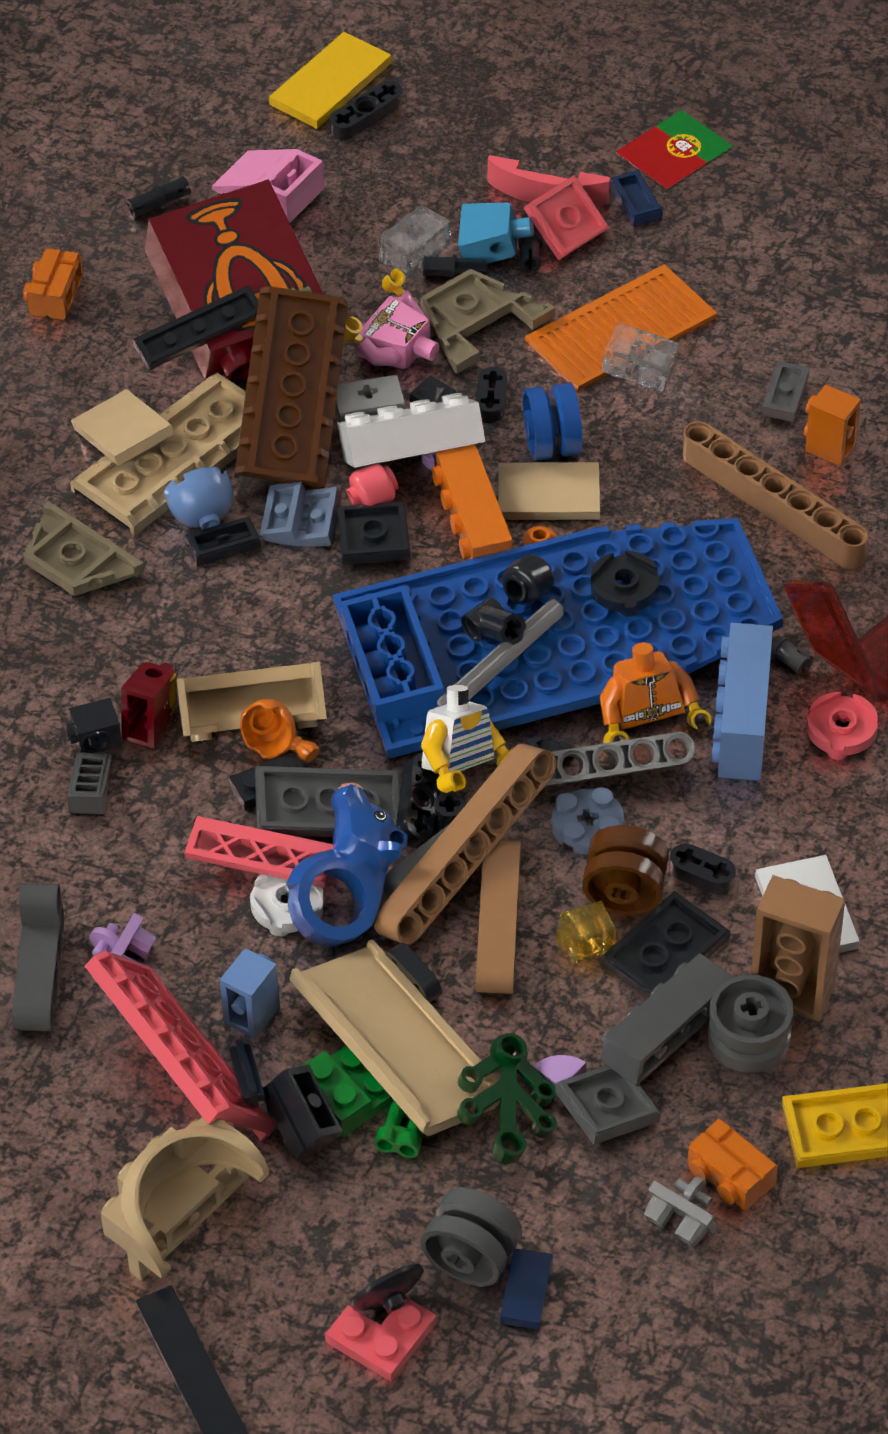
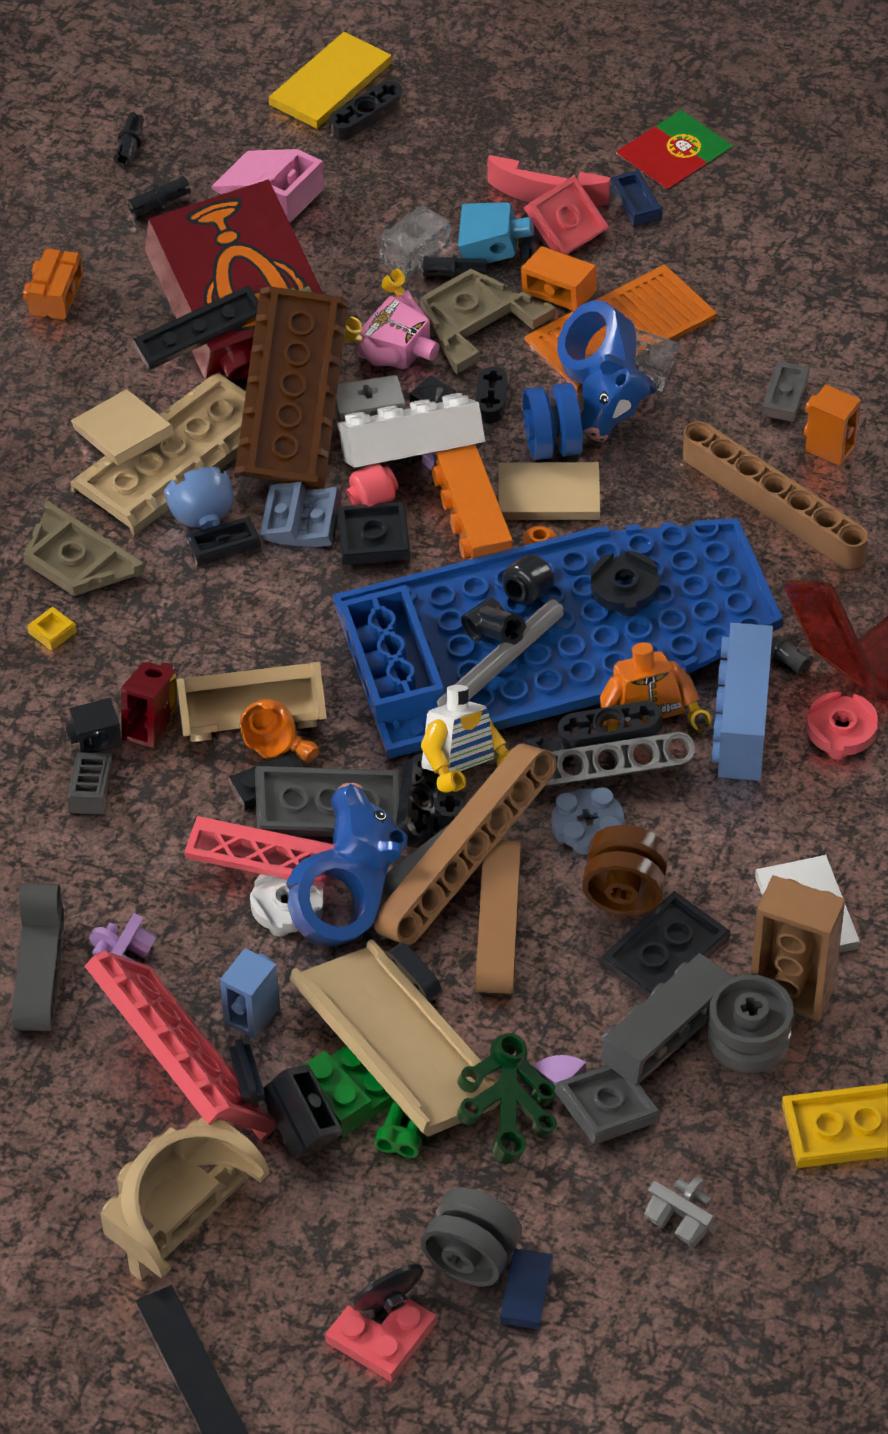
(52, 628): none -> yellow tile
(129, 140): none -> black axle
(559, 278): none -> orange brick
(585, 932): clear yellow brick -> none
(599, 716): none -> black beam
(608, 376): none -> blue animal
(702, 868): black beam -> none
(731, 1165): orange brick -> none

